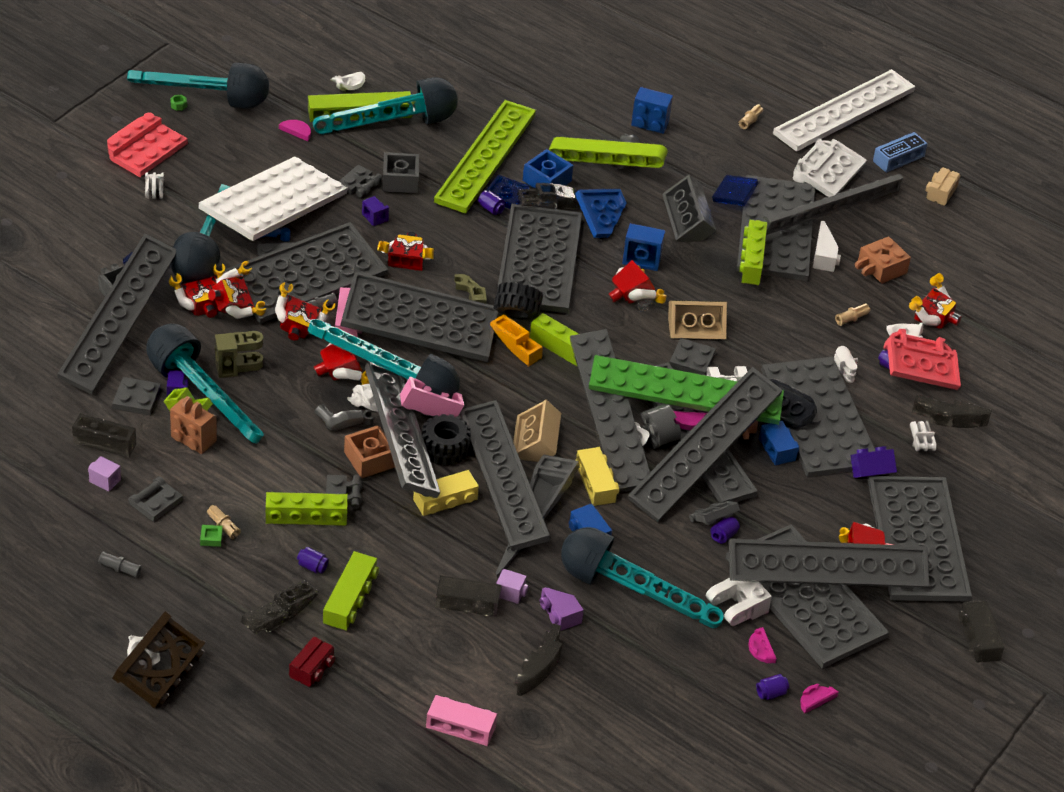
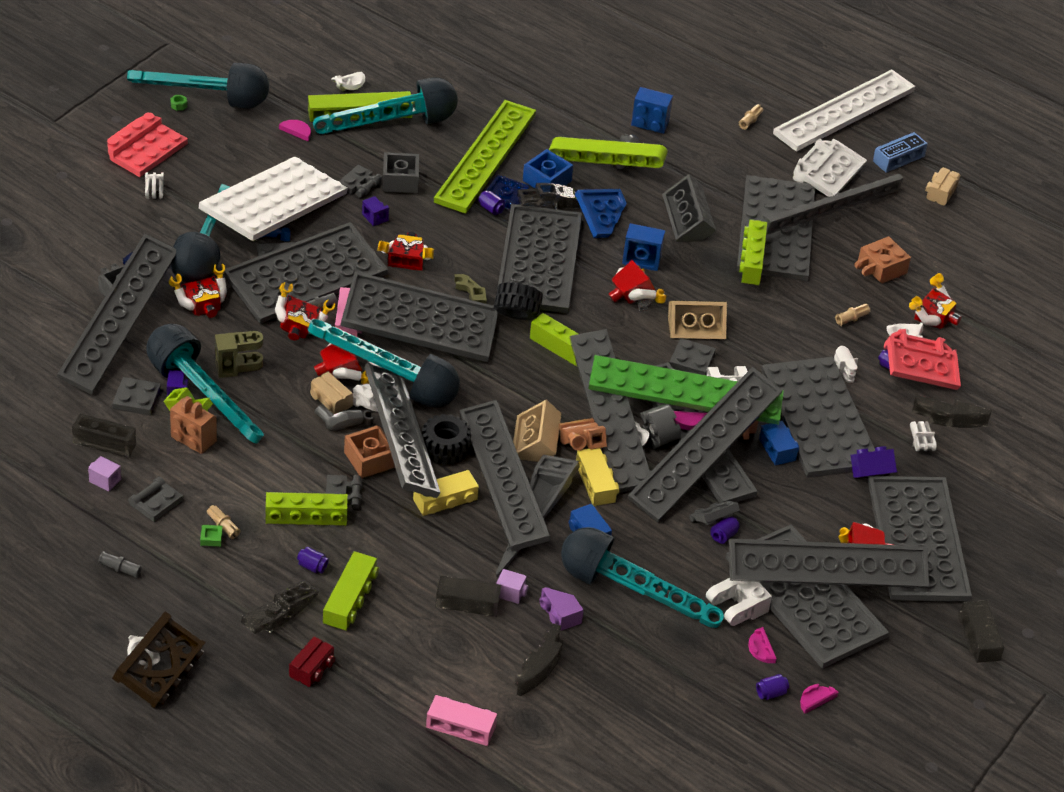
(233, 296): torso -> none
(331, 393): none -> tan brick
(427, 402): bright pink brick -> none
(517, 339): light orange slope -> none
(582, 434): none -> nougat hips
(735, 190): clear blue tile -> none
(797, 407): black tile -> none
(826, 250): white slope -> none

